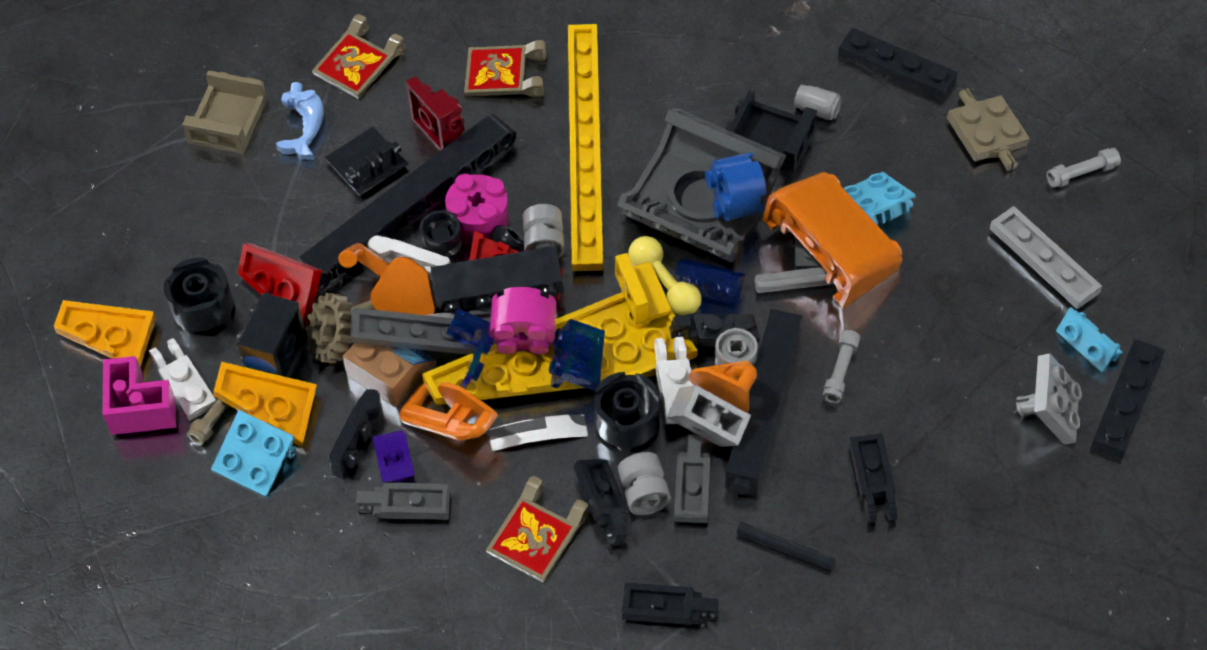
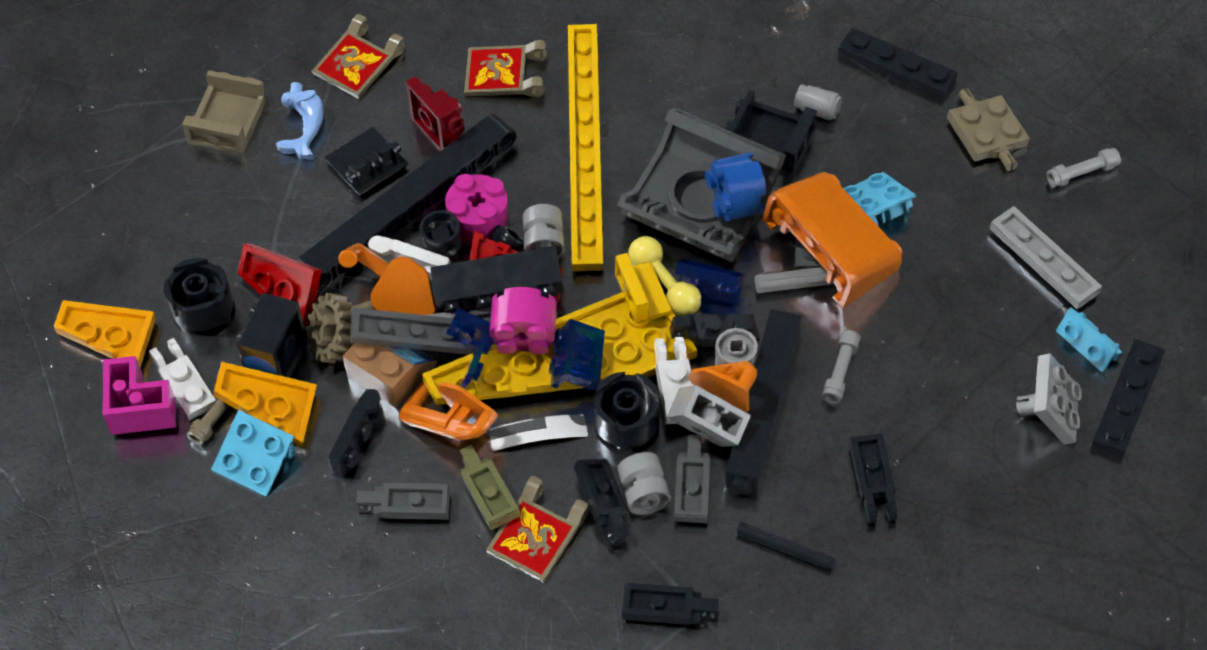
(393, 456): dark purple bracket -> none
(488, 489): none -> olive hinge

